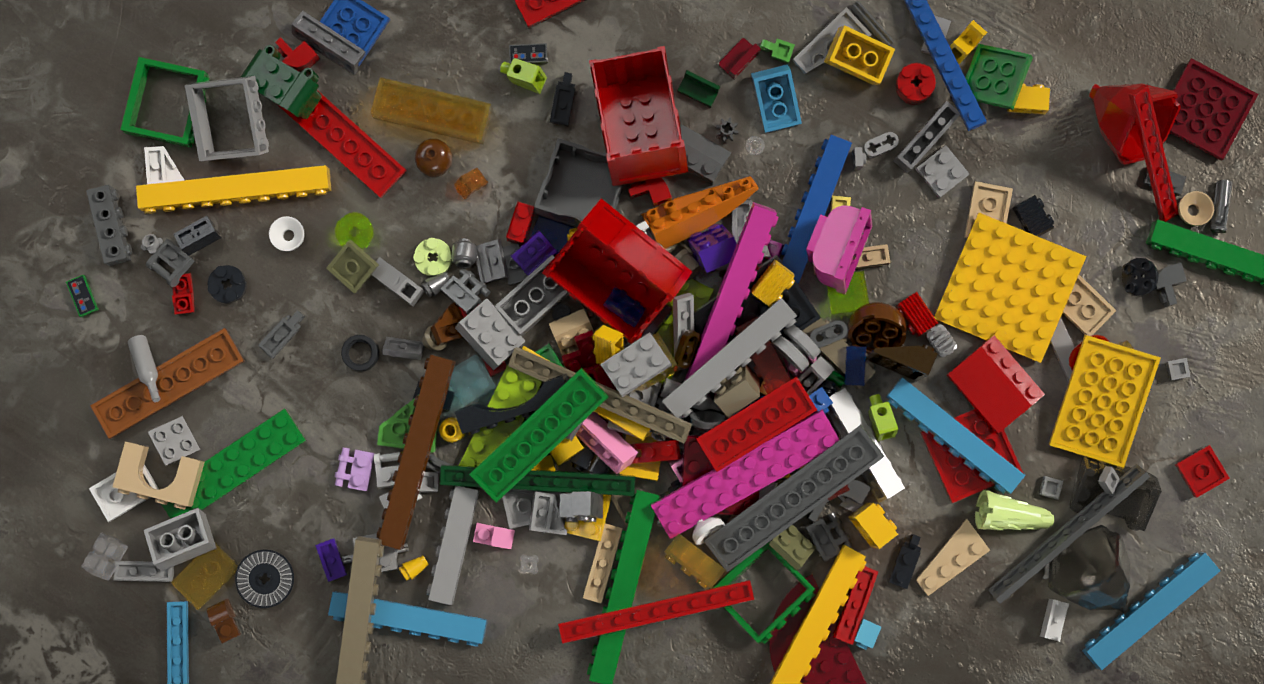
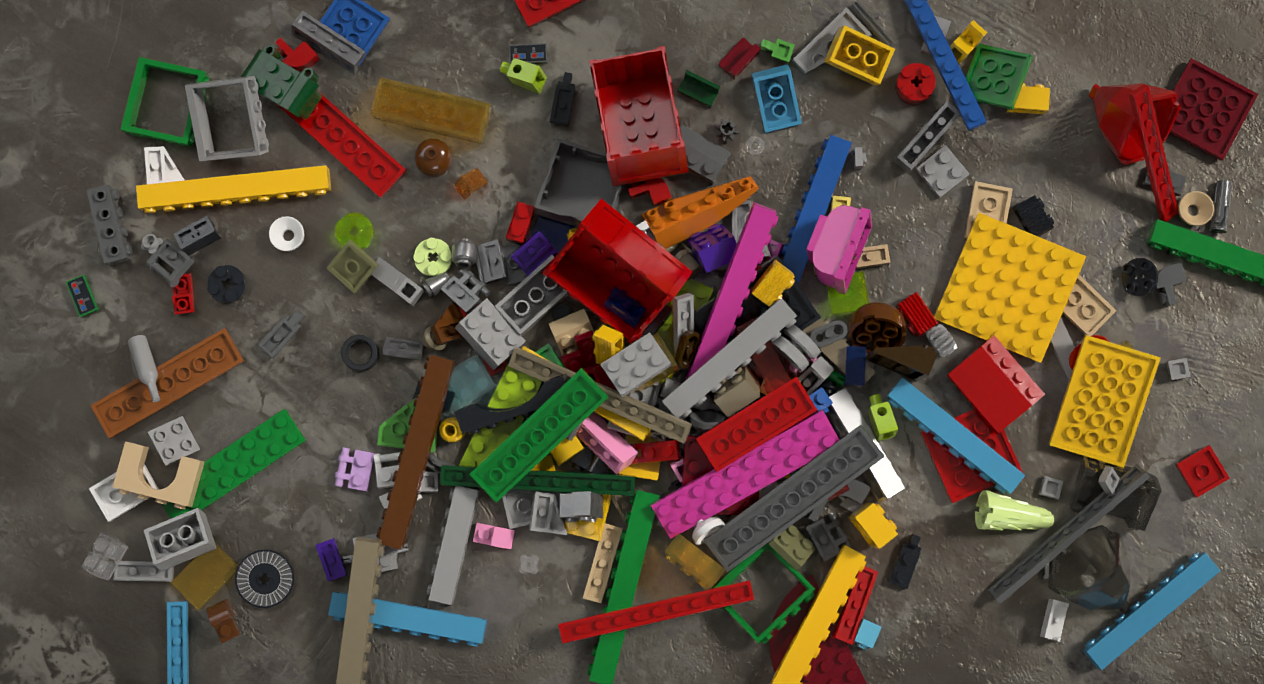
(413, 567): yellow cone -> none
(878, 141): light grey beam -> none
(957, 554): tan wing -> none

